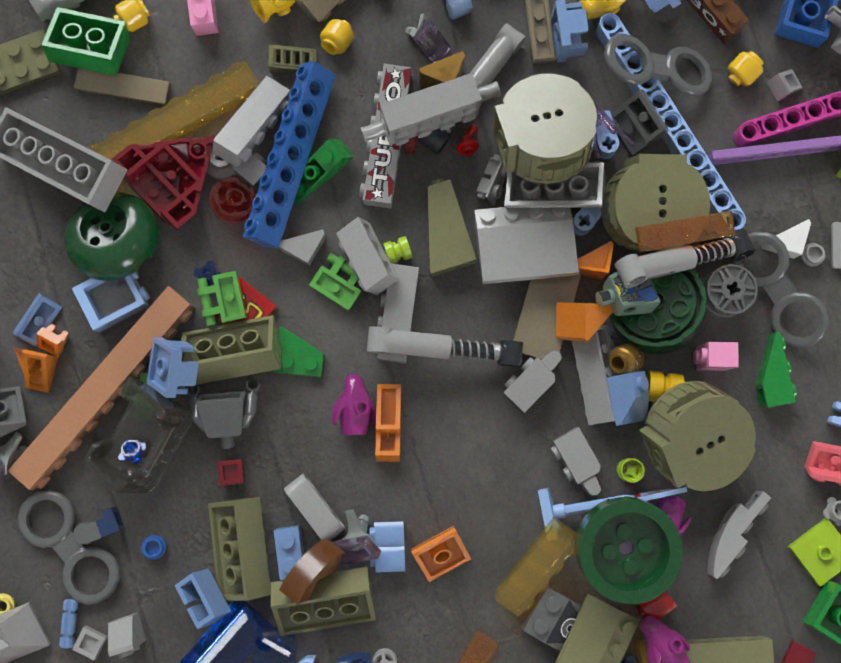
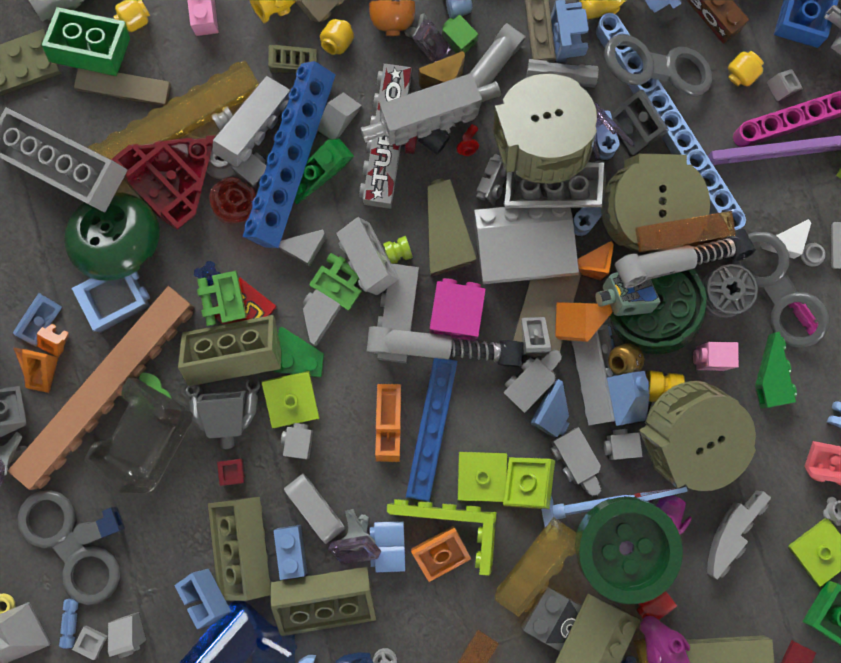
(129, 446): clear blue plate -> none
(154, 547): blue plate -> none
(167, 371): medium blue panel -> none
(222, 118): none -> light grey wheel
(290, 399): none -> lime plate
(297, 441): none -> light grey brick
(313, 565): reddish brown brick -> none
(319, 314): none -> light grey slope
(338, 116): none -> light grey slope
(354, 407): magenta animal -> none
(392, 15): none -> orange cylinder
(431, 429): none -> blue tile
(457, 309): none -> dark pink brick
(459, 34): none -> bright green brick
(482, 476): none -> lime plate
(486, 533): none -> lime bracket
(529, 483): none -> lime tile
(535, 336): none -> light grey slope
(552, 411): none -> medium blue slope
(584, 74): none -> light grey axle
(623, 445): none -> light grey brick
(634, 469): lime wheel -> none
(804, 316): none -> dark pink axle

